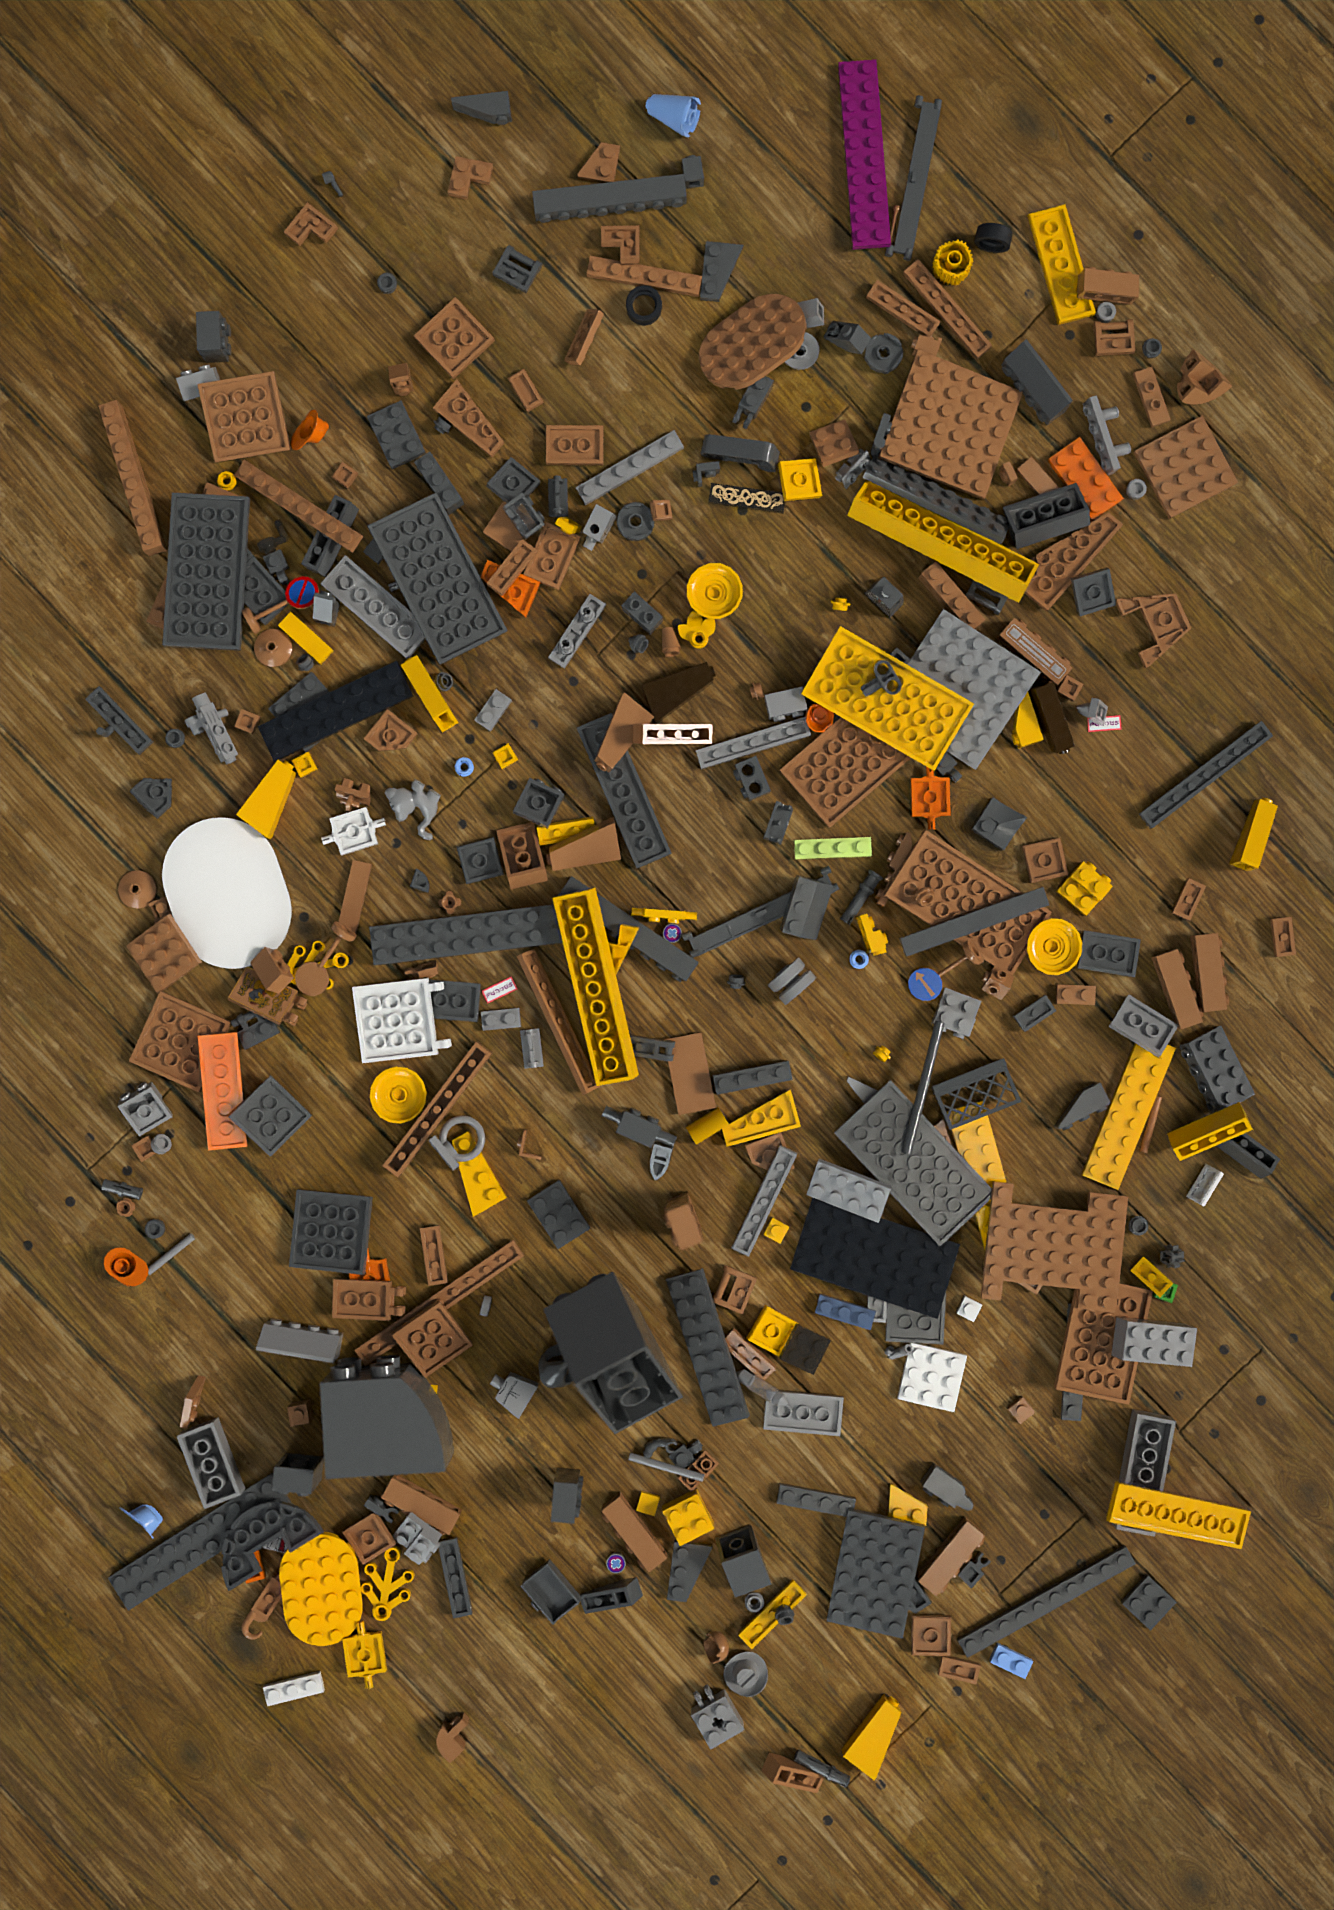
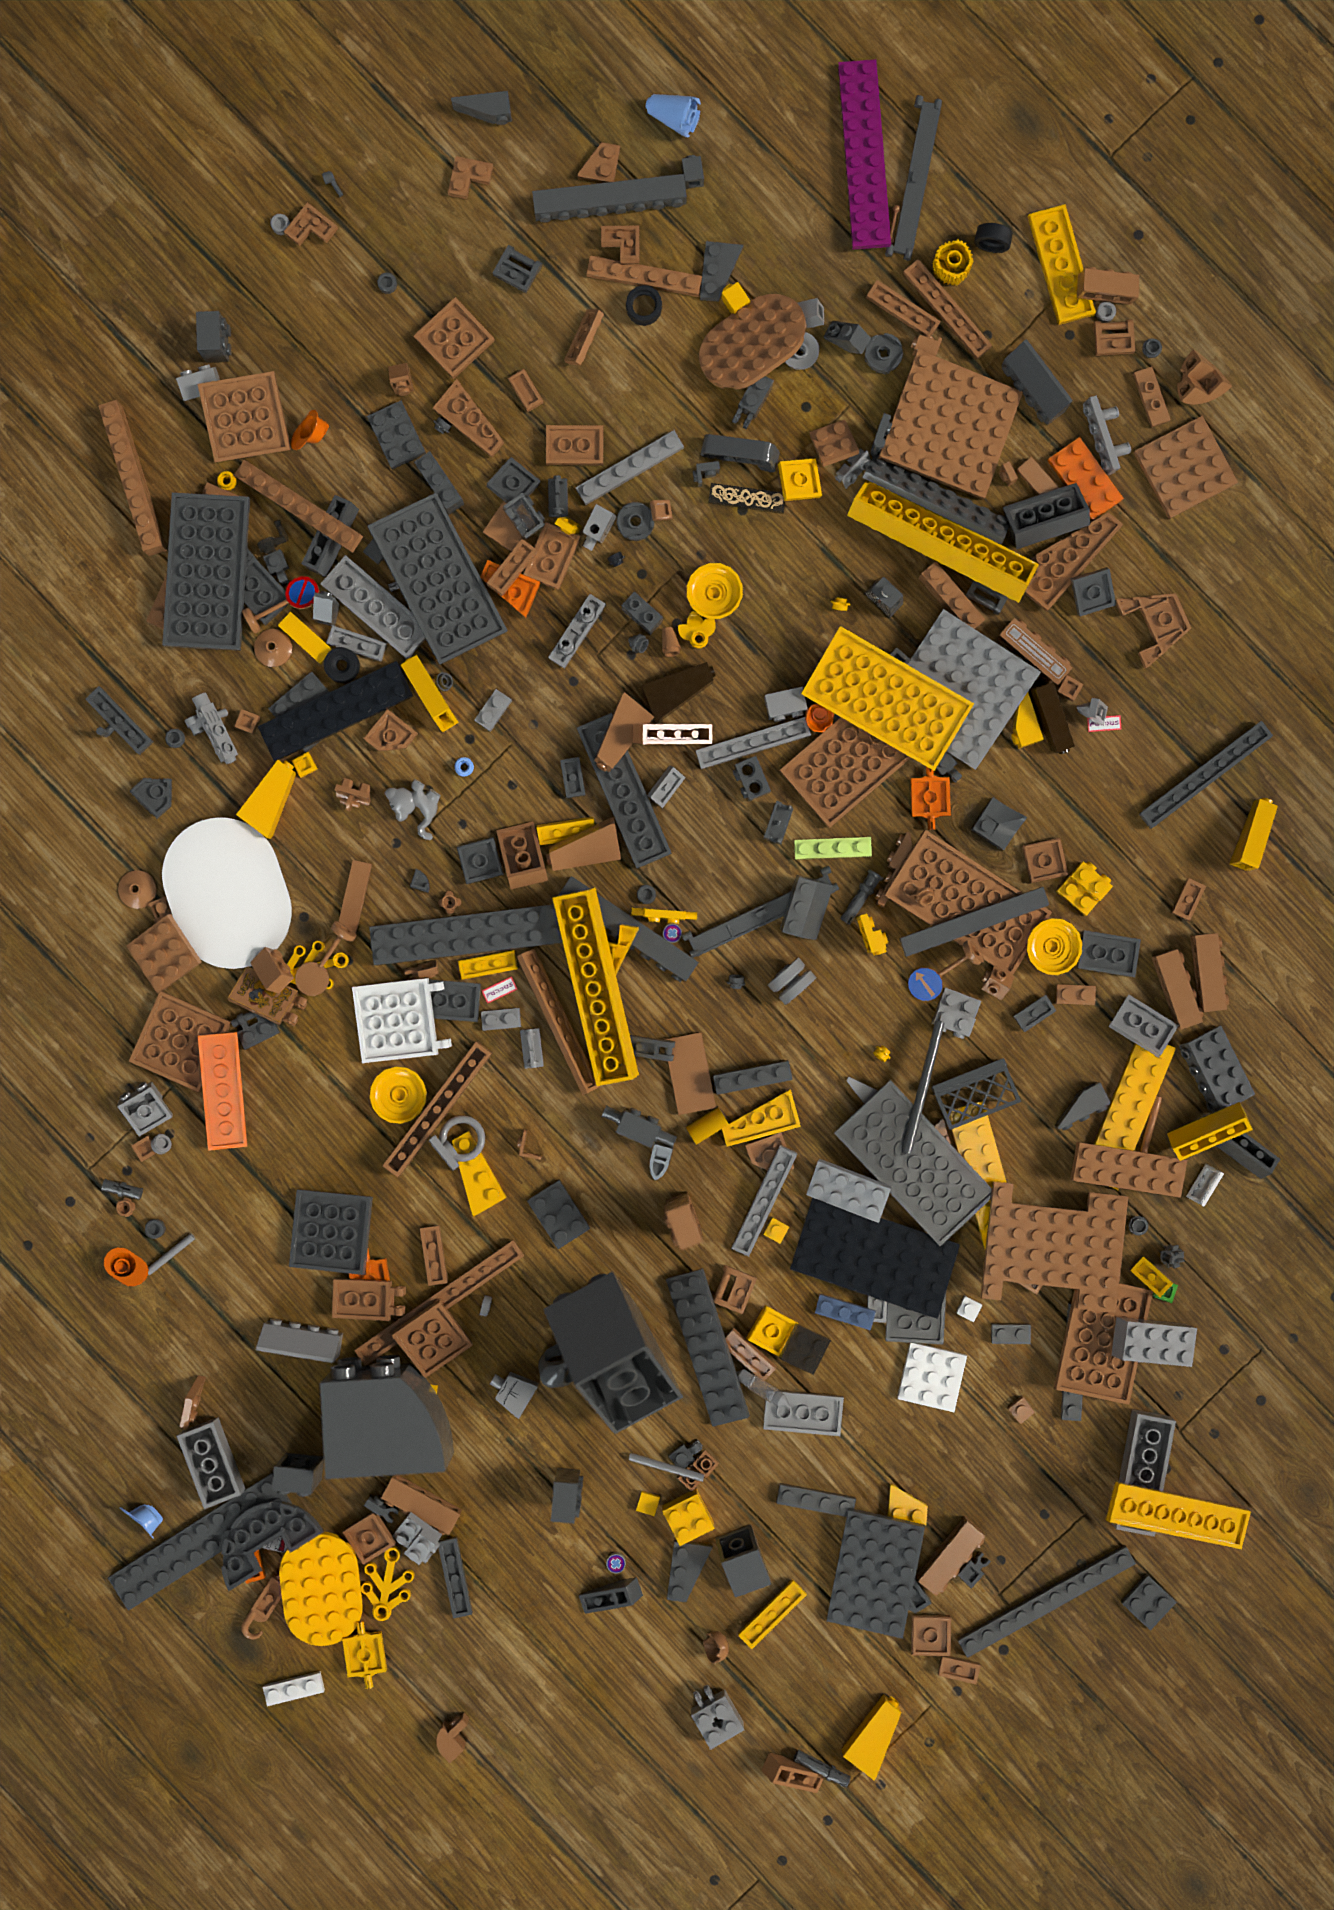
(270, 1115): dark grey plate -> none
(279, 223): none -> light grey tile
(300, 1412): medium nougat brick -> none
(305, 662): dark grey plate -> none
(334, 657): none -> black tyre
(344, 475): medium nougat tile -> none
(353, 831): white plate -> none
(357, 643): none -> light grey tile
(487, 965): none -> yellow tile
(505, 756): yellow tile -> none
(539, 802): dark grey plate -> none
(550, 1592): dark grey container -> none
(572, 777): none -> dark grey plate
(616, 559): none -> black plate
(634, 1532): medium nougat brick -> none
(646, 894): none -> dark grey tile
(652, 1446): dark grey piece -> none
(666, 786): none -> light grey plate
(734, 297): none -> yellow brick
(746, 1674): light grey hat -> none
(754, 1607): light grey plate -> none
(756, 691): medium nougat plate -> none
(784, 1614): dark grey plate -> none
(865, 959): light blue plate -> none
(881, 680): dark grey beam -> none
(898, 1352): light grey arm -> none
(946, 1487): hinge -> none
(1010, 1333): none -> dark grey plate
(1011, 1660): light blue plate -> none
(1128, 1169): none -> medium nougat plate
(1136, 489): light grey tile -> none
(1283, 937): medium nougat plate -> none

